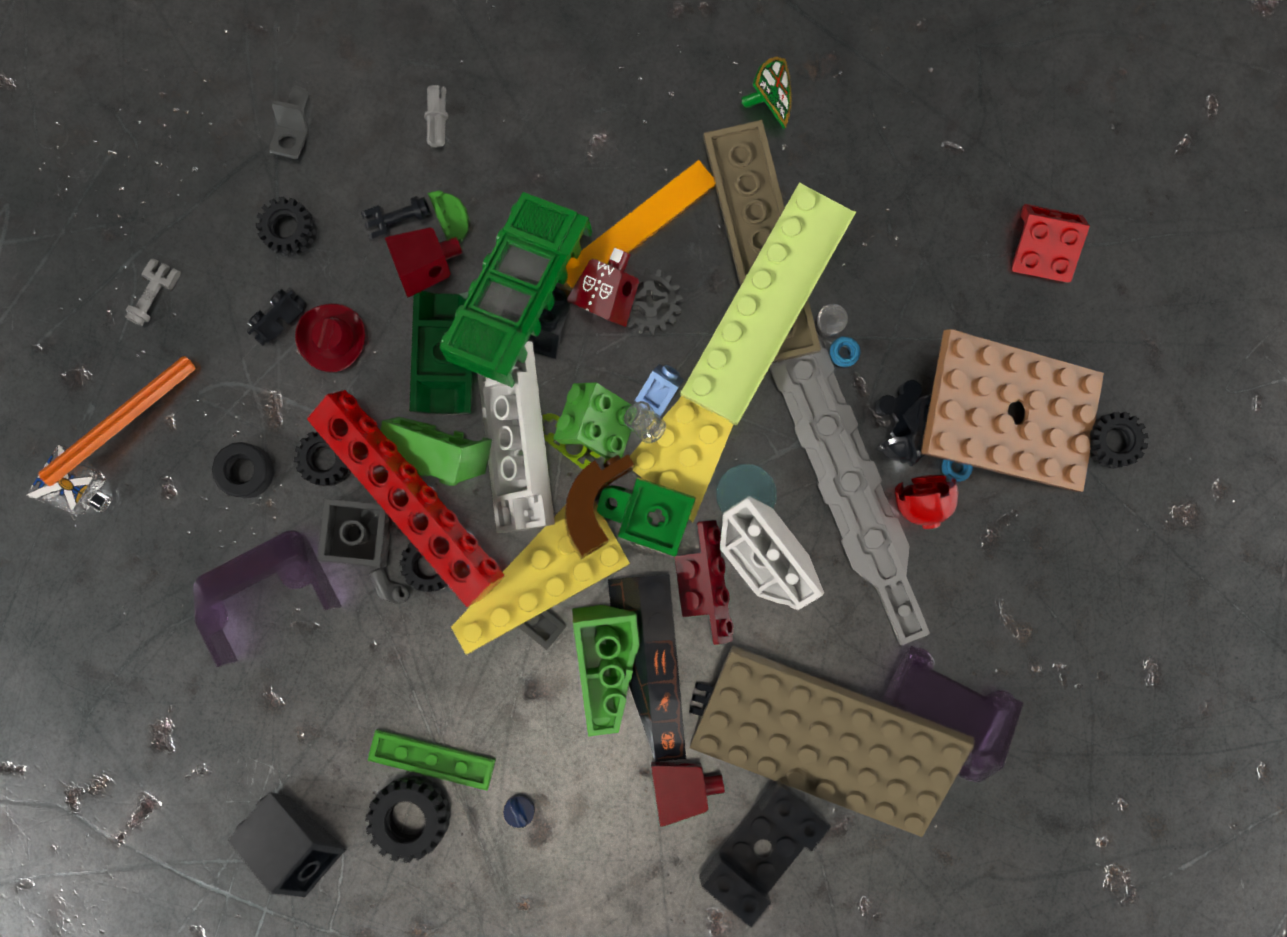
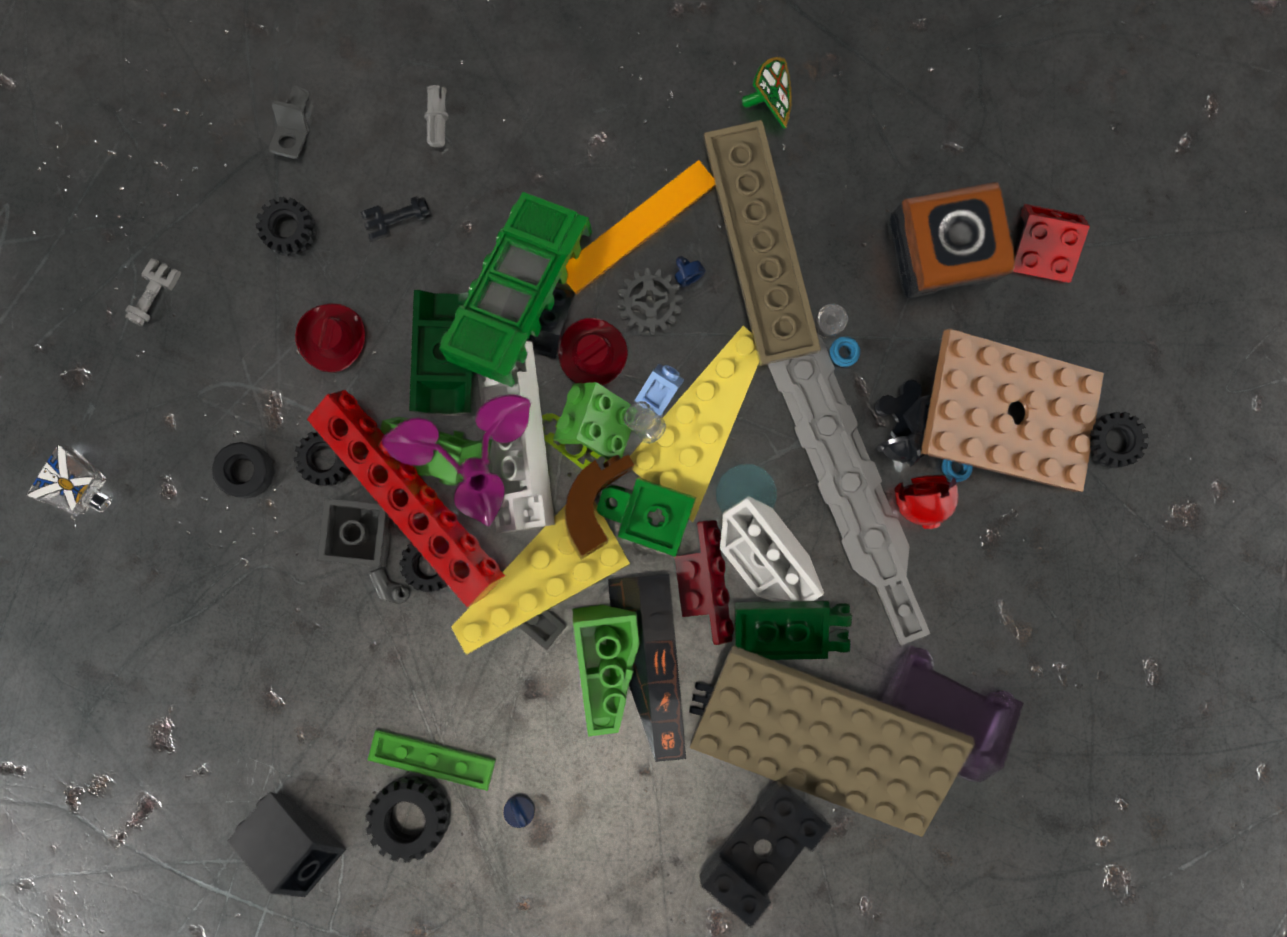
(116, 421): orange axle -> none
(282, 306): black hinge -> none
(286, 554): clear purple windscreen -> none
(421, 258): dark red torso -> none
(451, 215): bright green tile -> none
(481, 491): none -> magenta plant
(592, 351): none -> dark red hat
(606, 288): dark red torso -> none
(682, 790): dark red torso -> none
(689, 271): none -> dark blue tile
(767, 304): yellowish green plate -> none
(792, 629): none -> dark green tile
(952, 239): none -> piece

